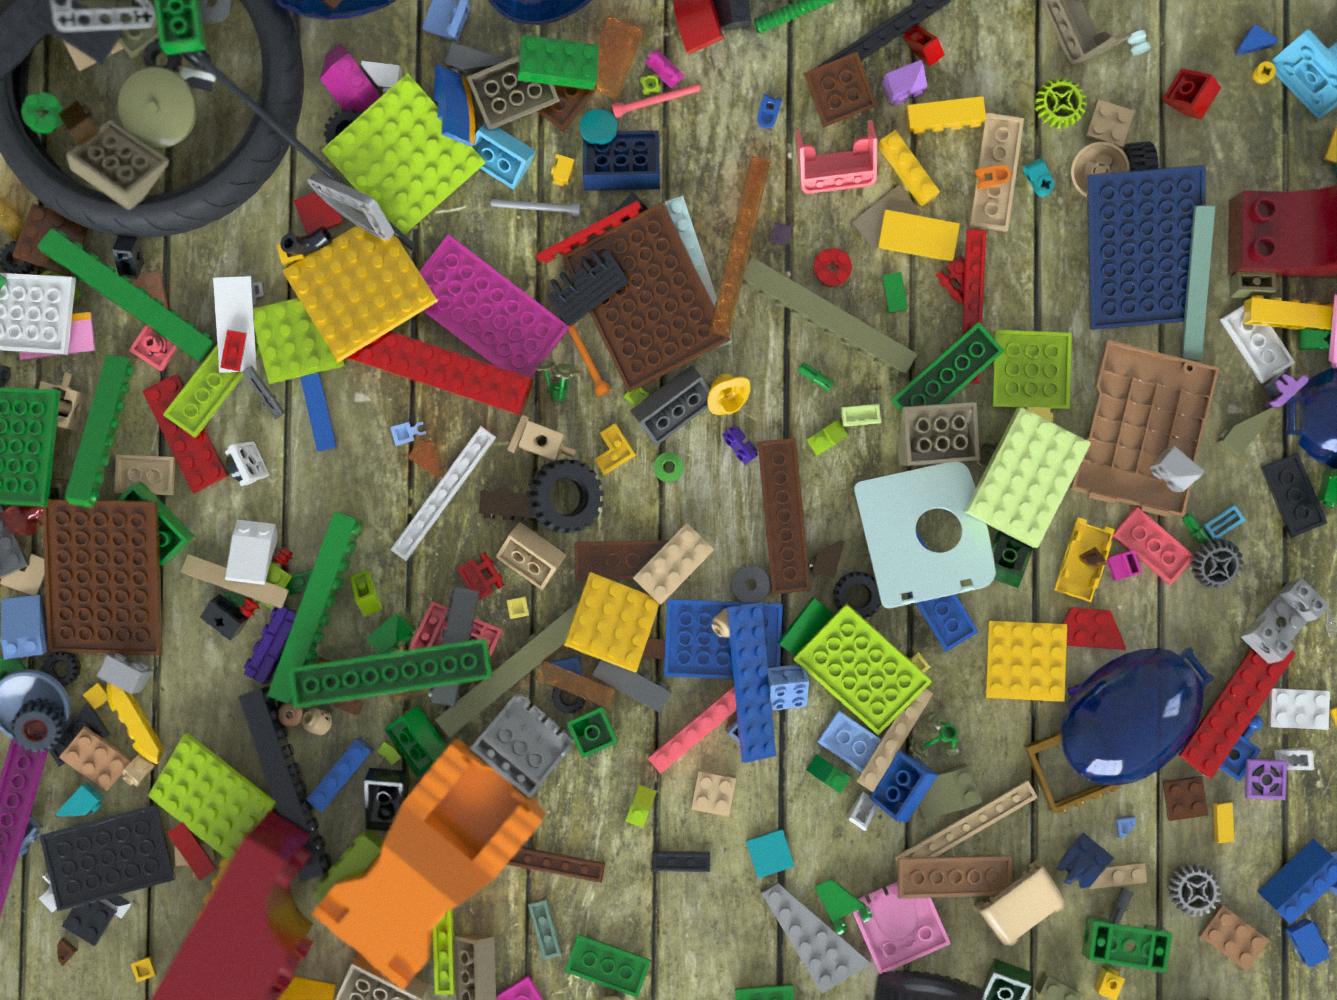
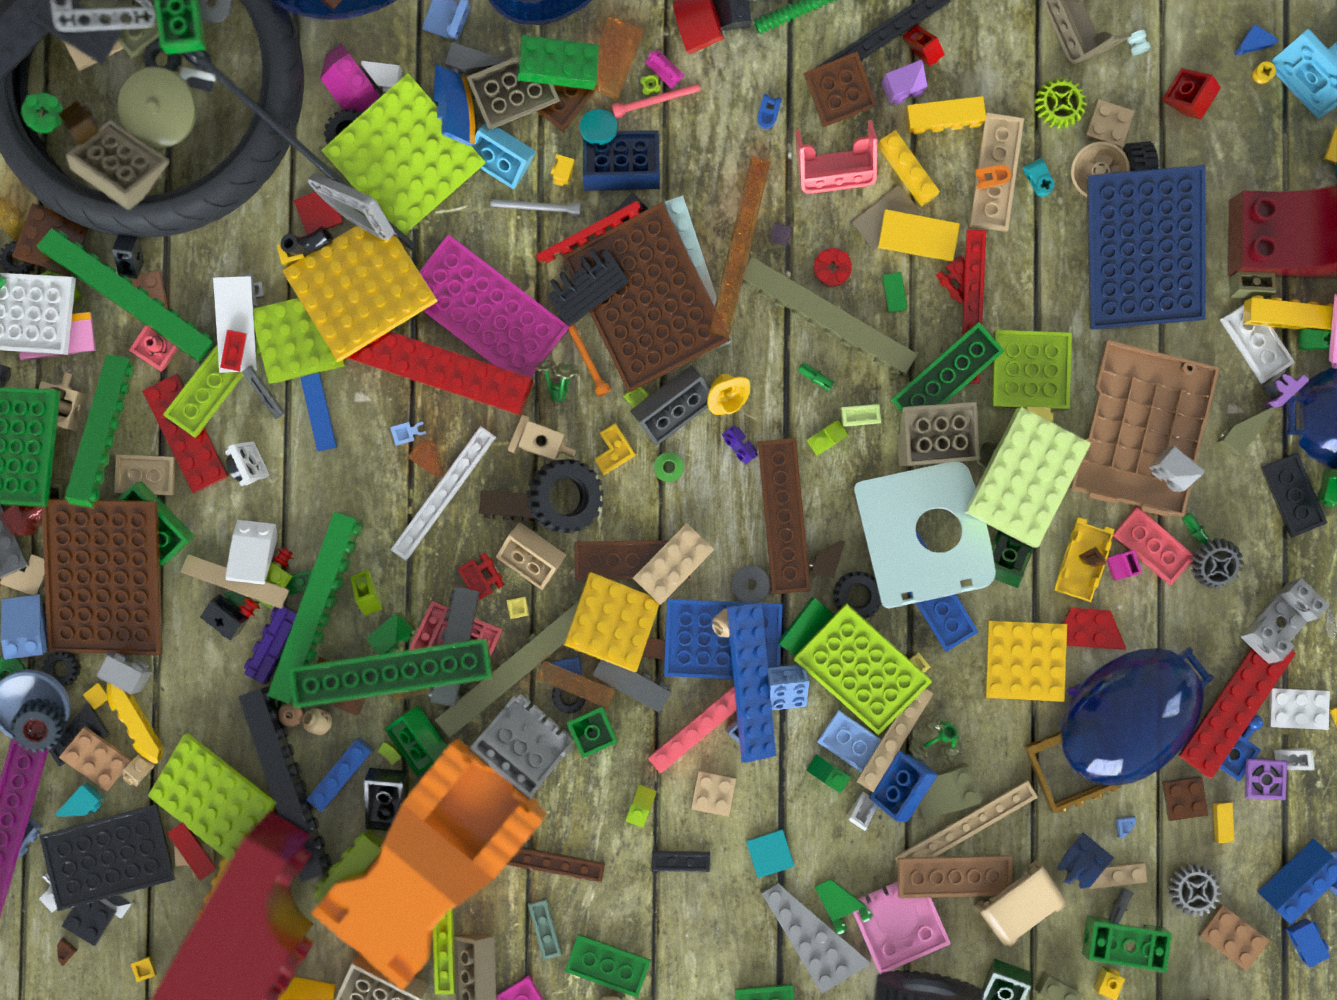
(1198, 282): sand green tile -> none
(1209, 531): medium azure tile -> none

